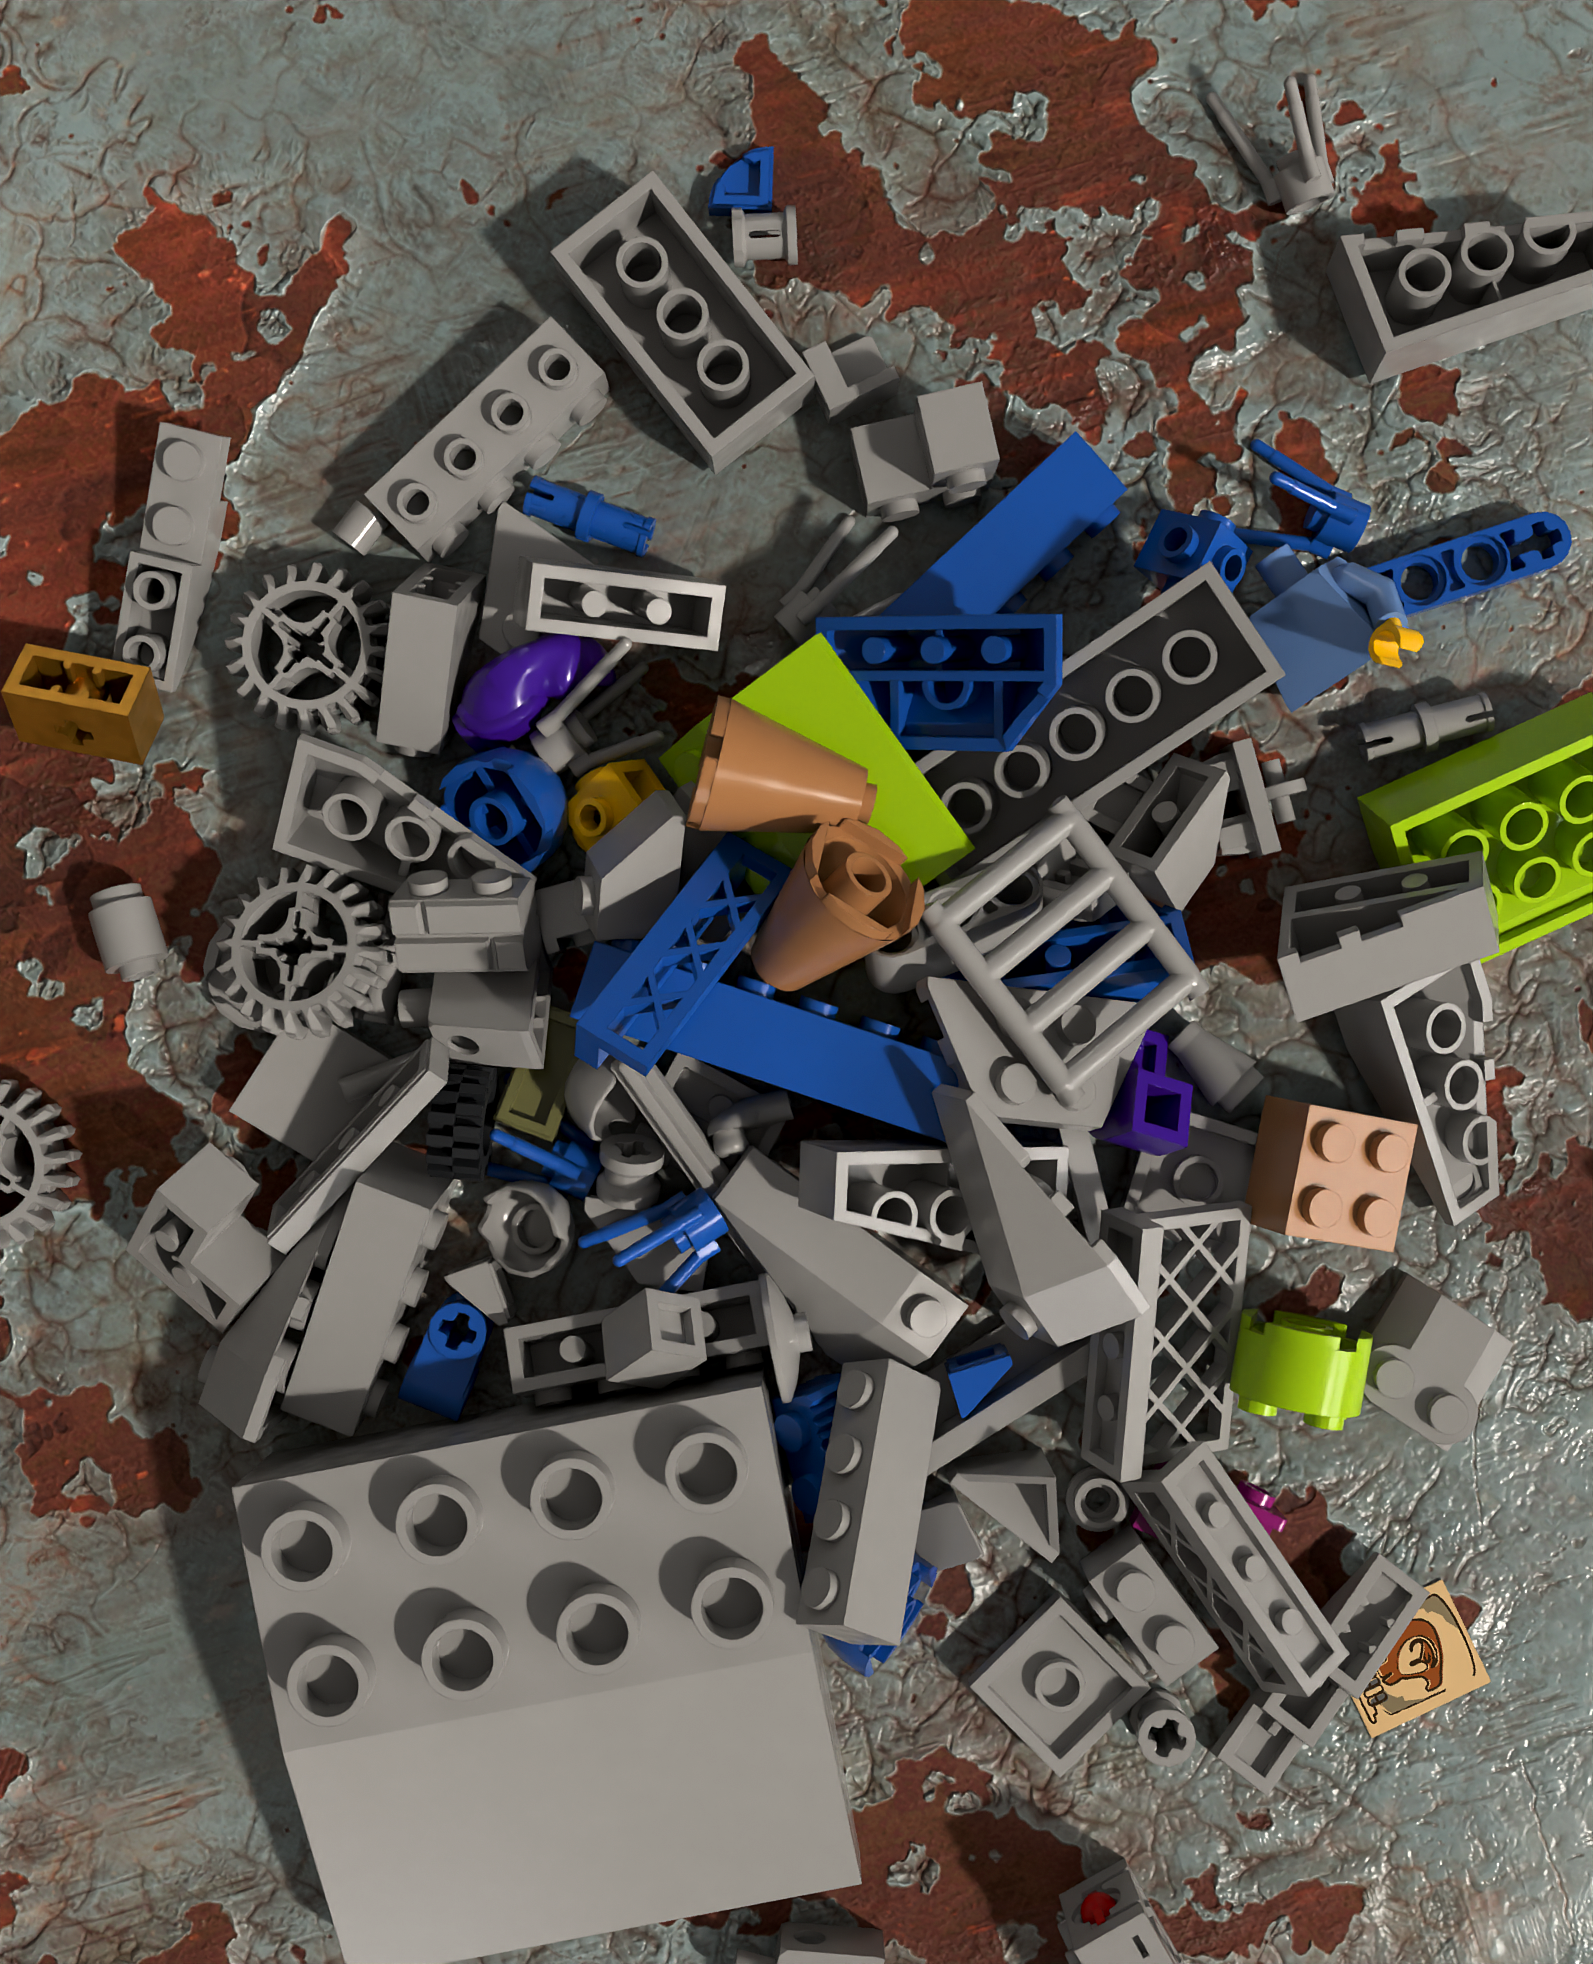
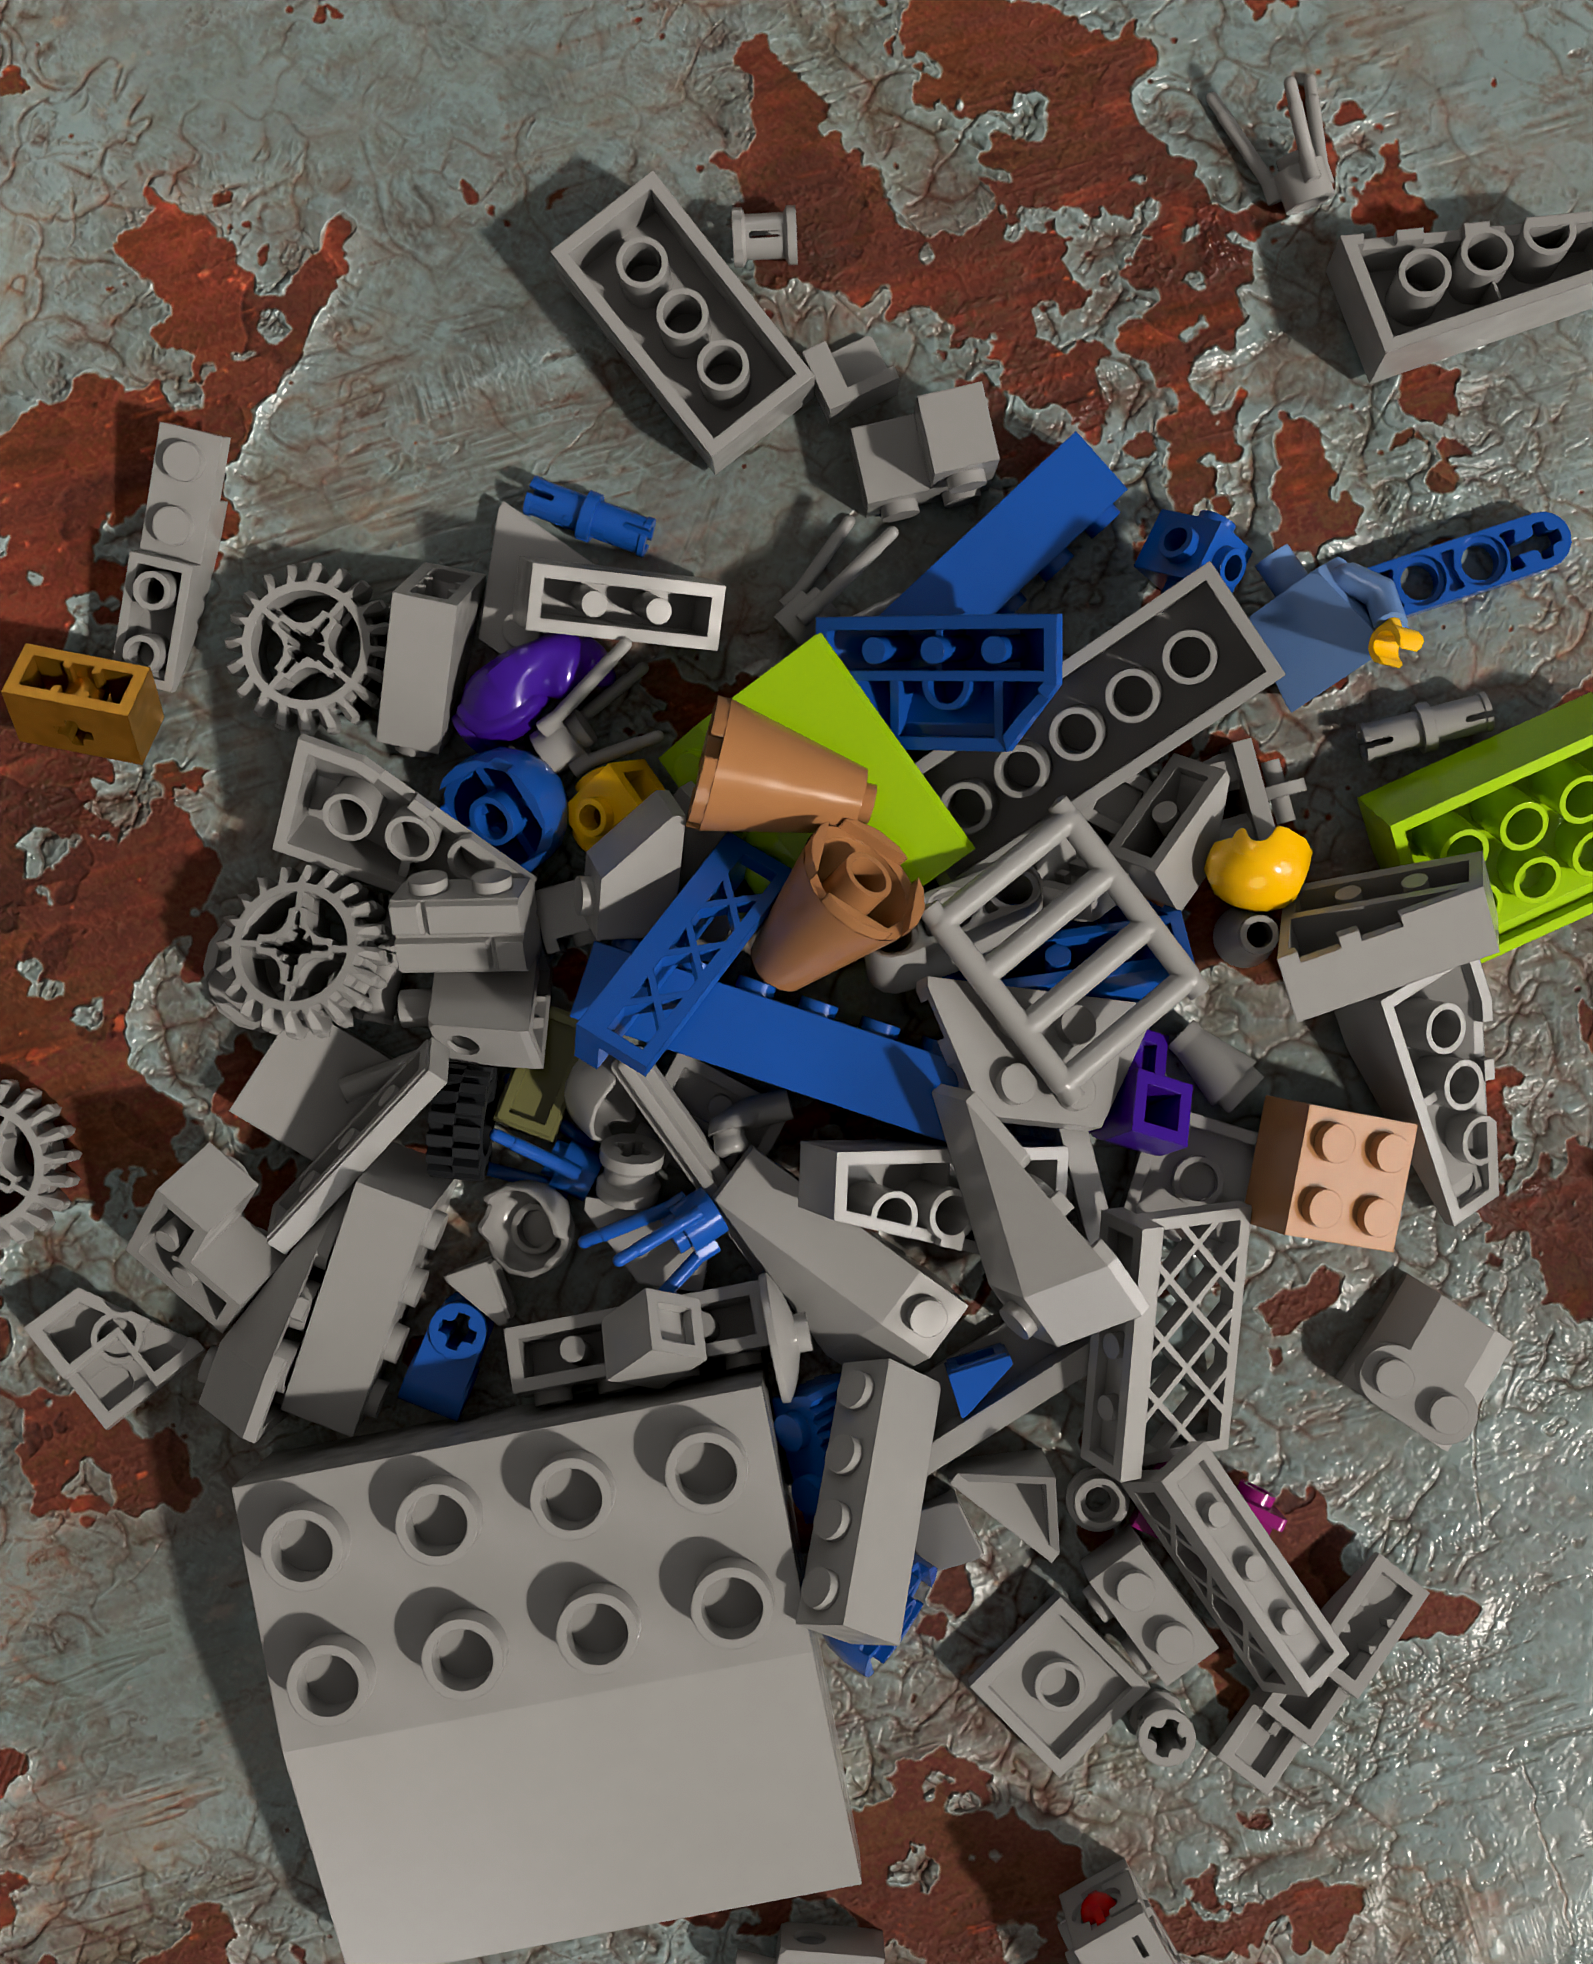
(110, 1353): none -> light grey slope
(127, 932): light grey brick -> none
(360, 528): light grey piece -> none
(491, 441): light grey brick -> none
(745, 185): blue tile -> none
(1232, 941): none -> light grey cone
(1259, 873): none -> yellow hair
(1300, 1367): lime brick -> none
(1332, 516): blue plant -> none
(1425, 1667): tan sticker -> none

